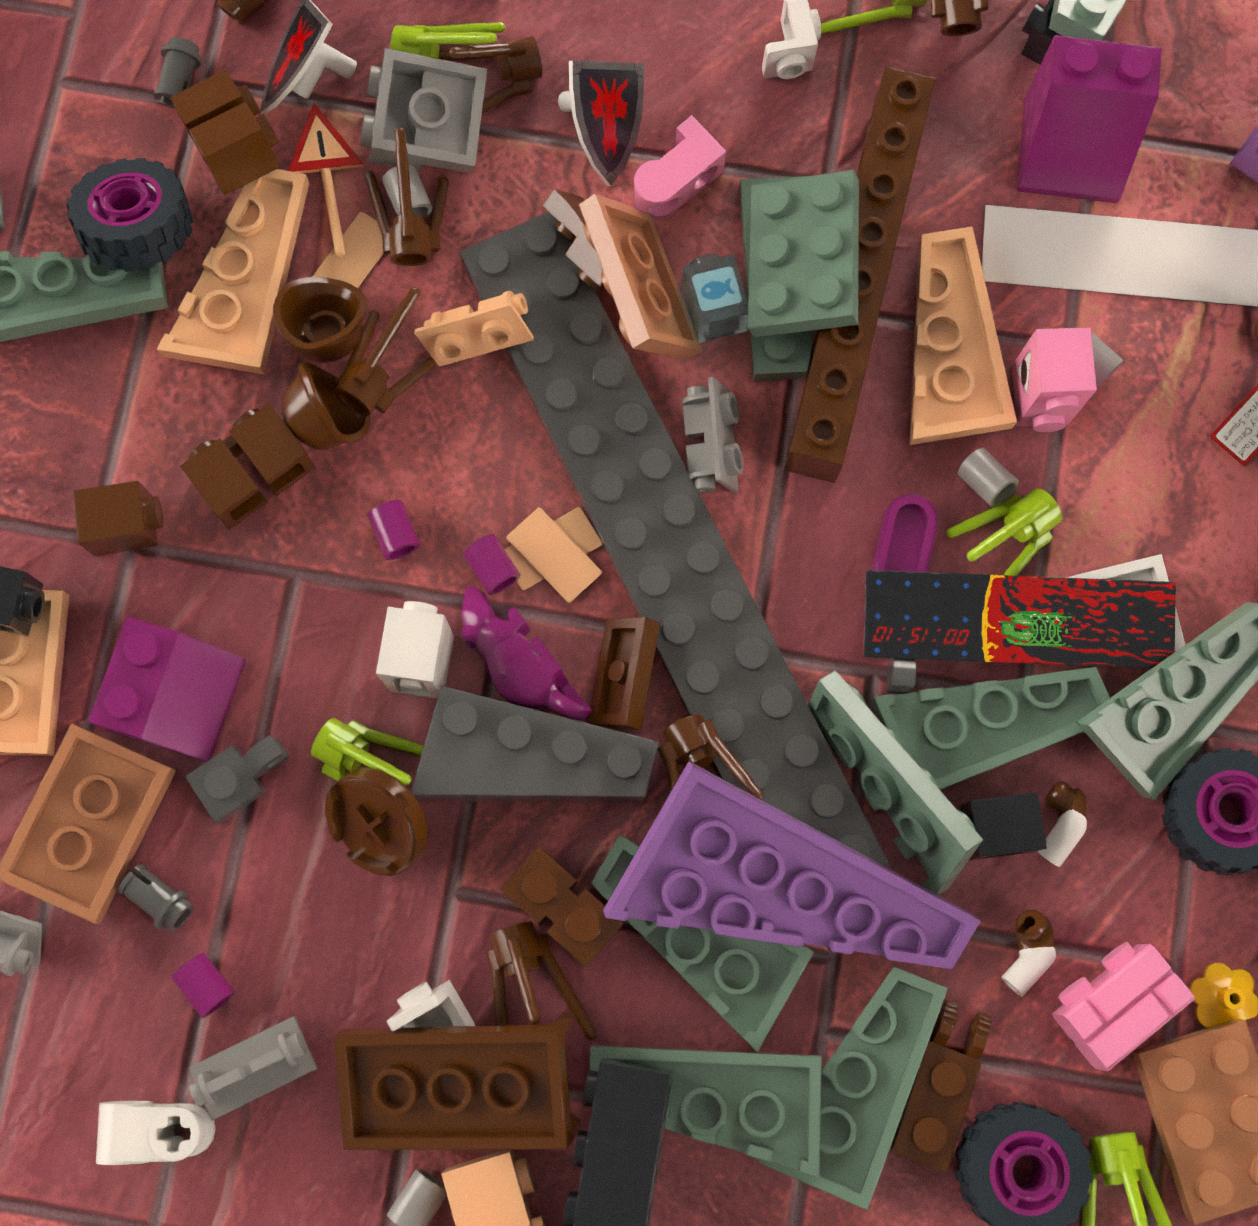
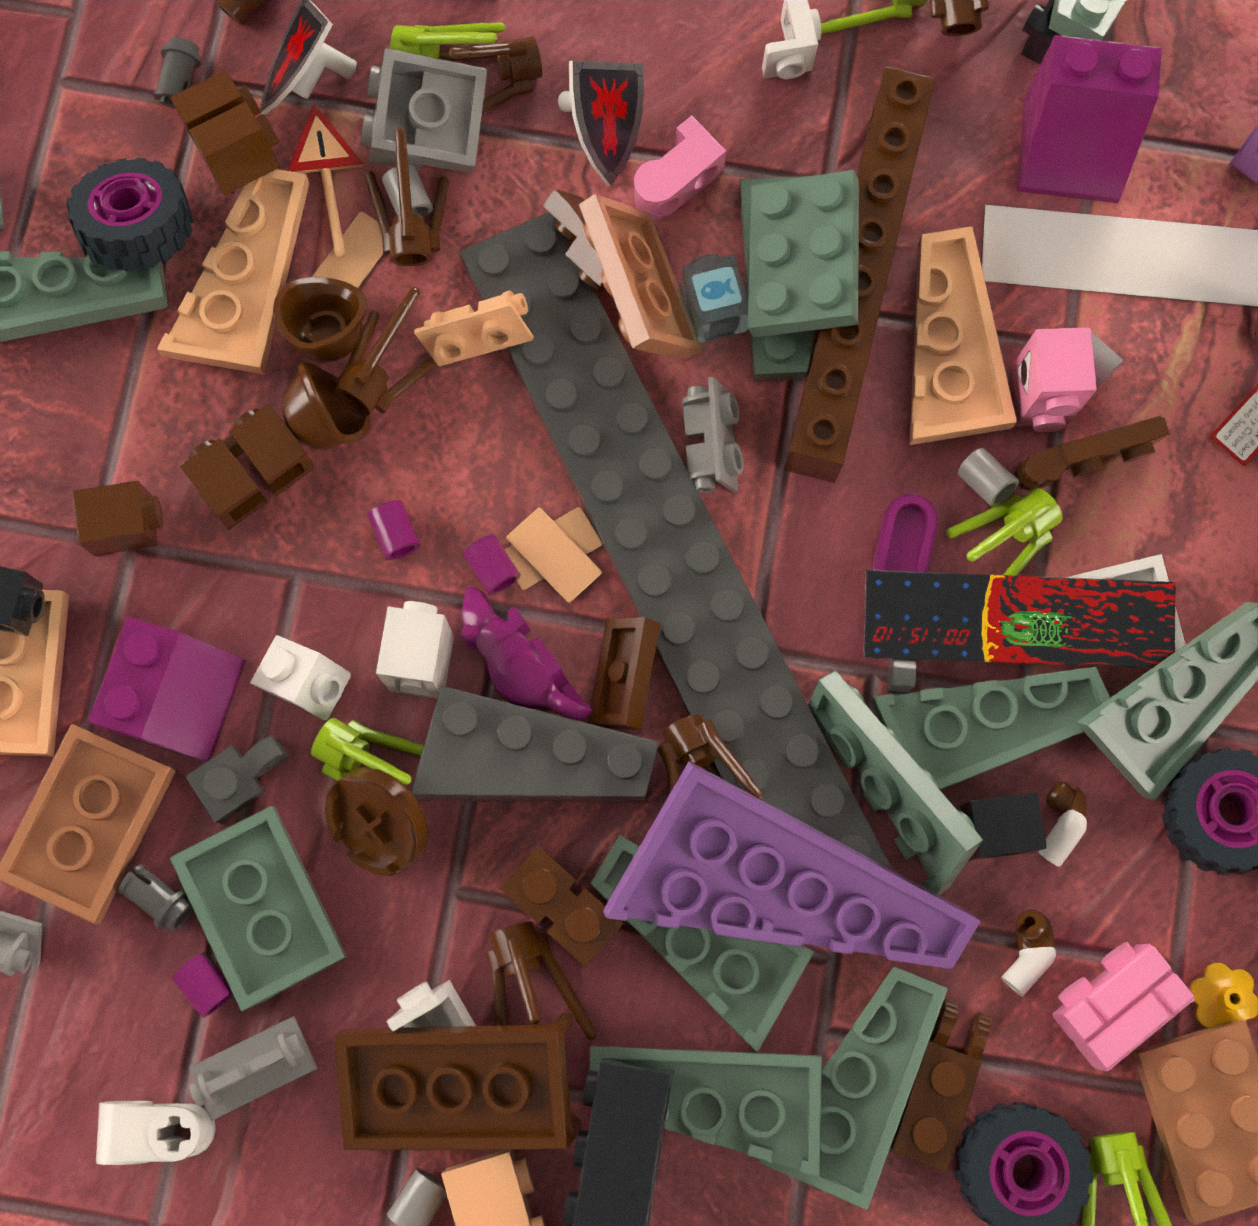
(258, 908): none -> sand green plate
(301, 677): none -> white bracket
(1087, 454): none -> reddish brown hinge

